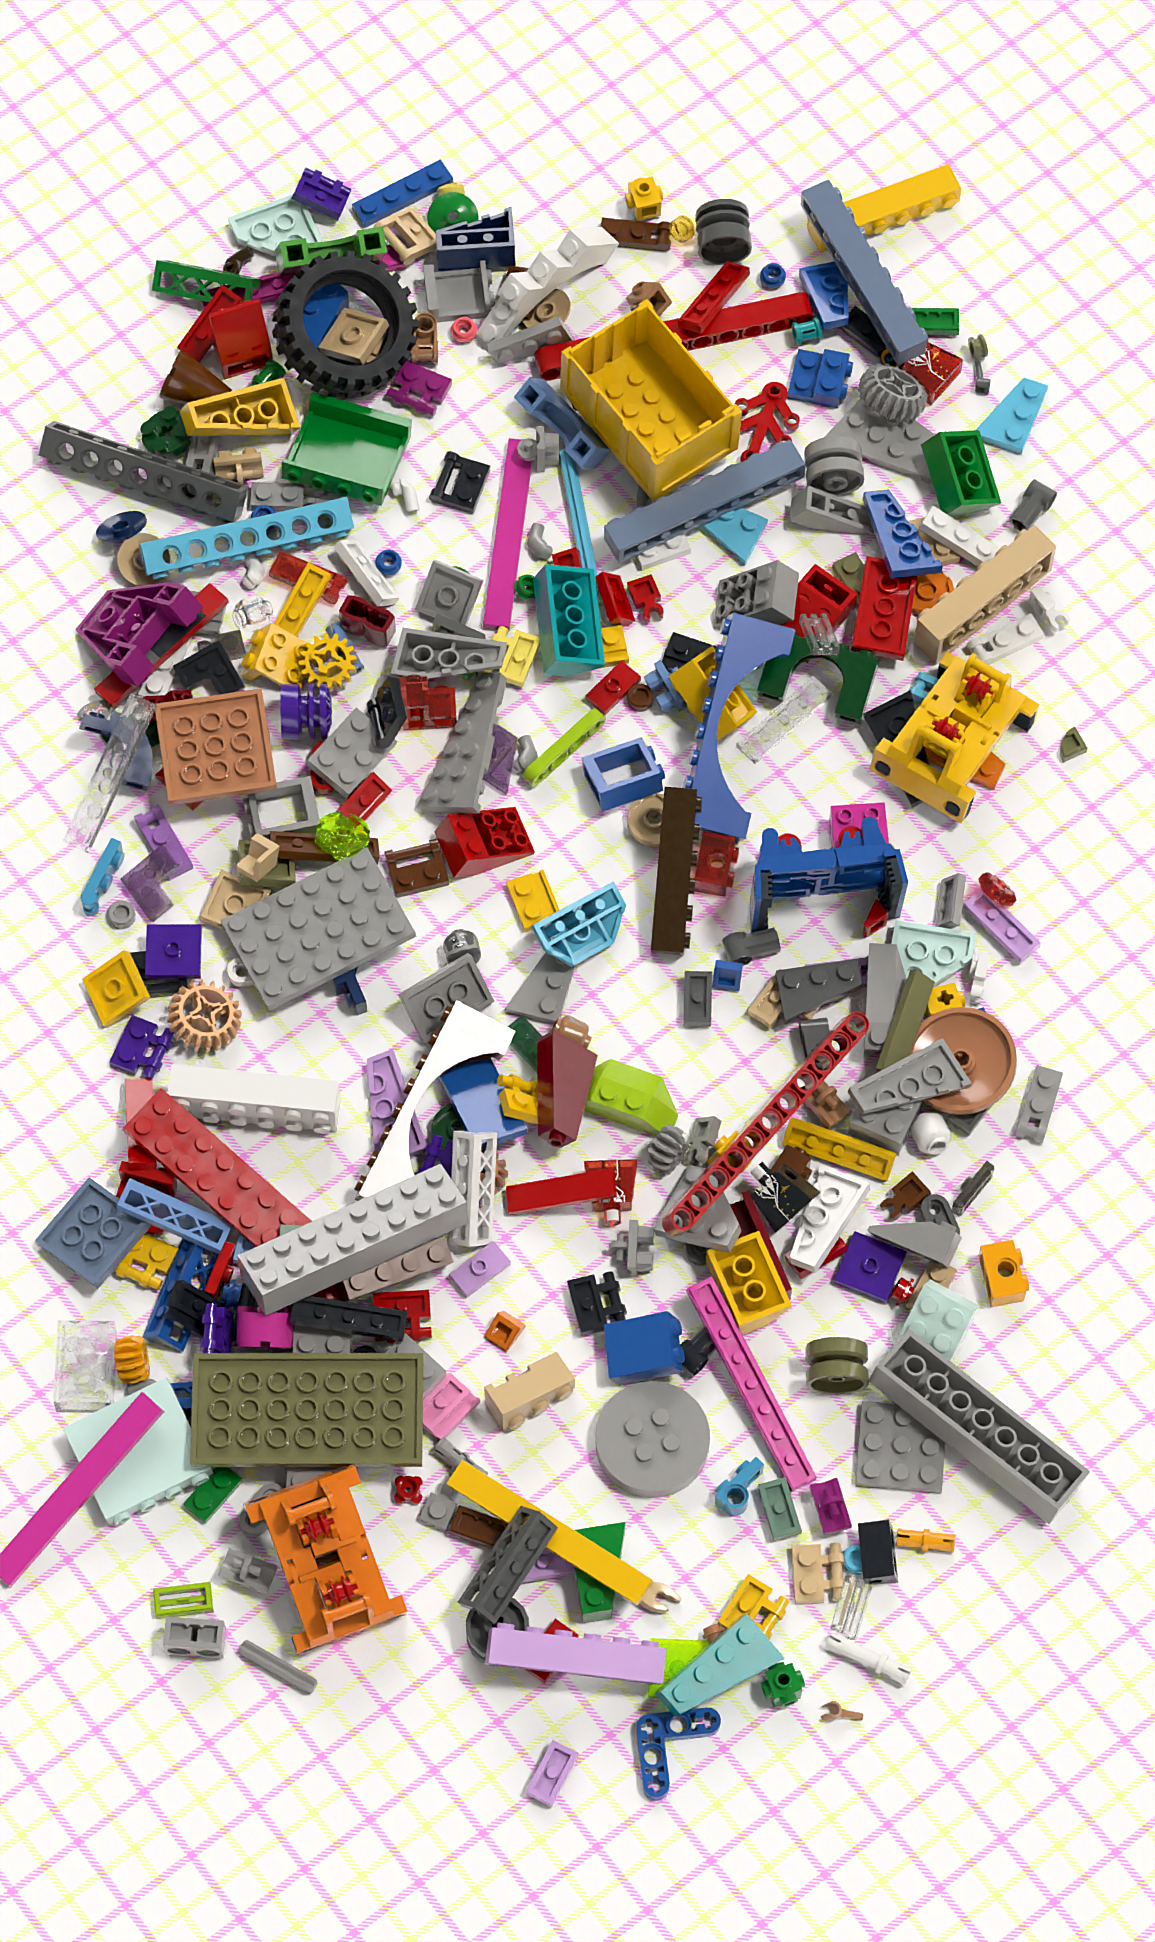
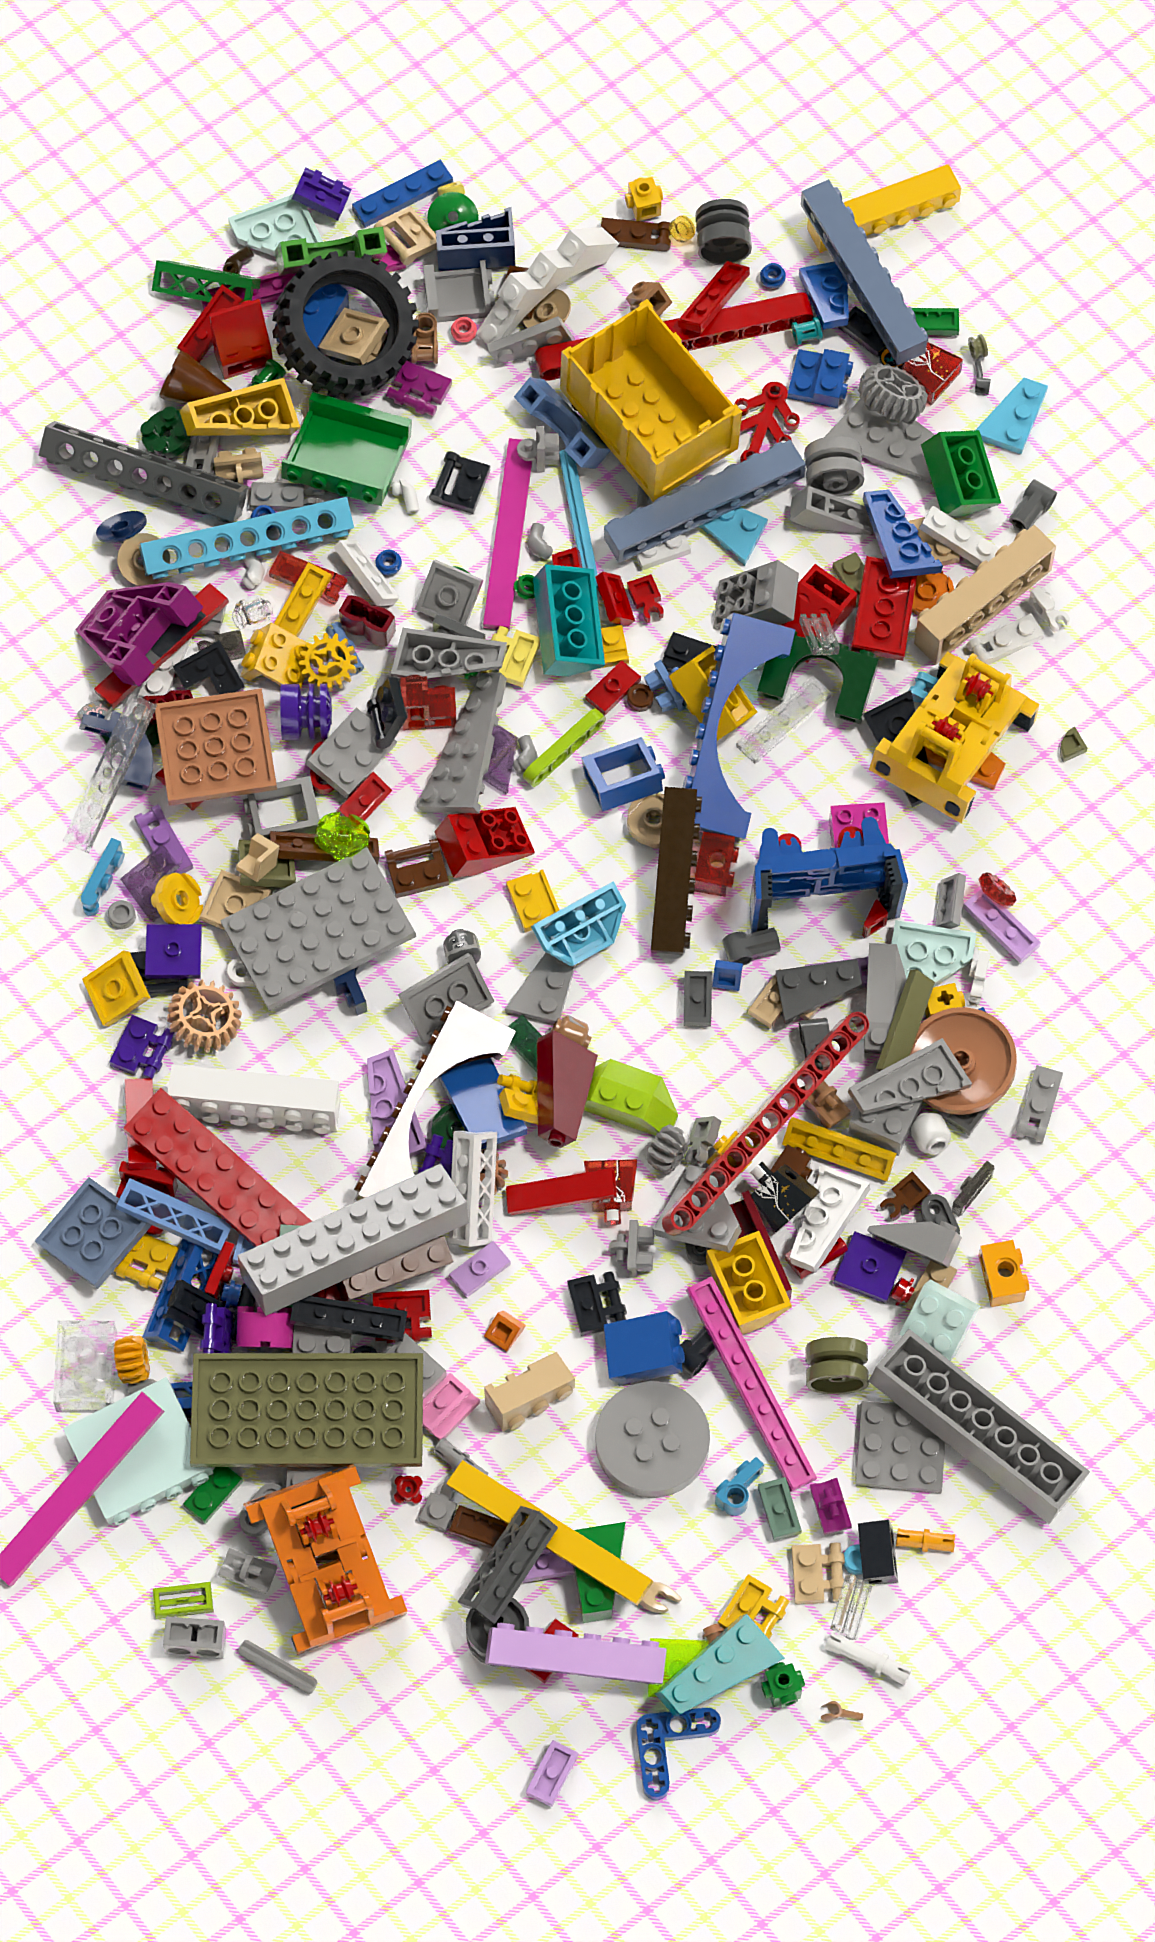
(165, 899): none -> yellow plate

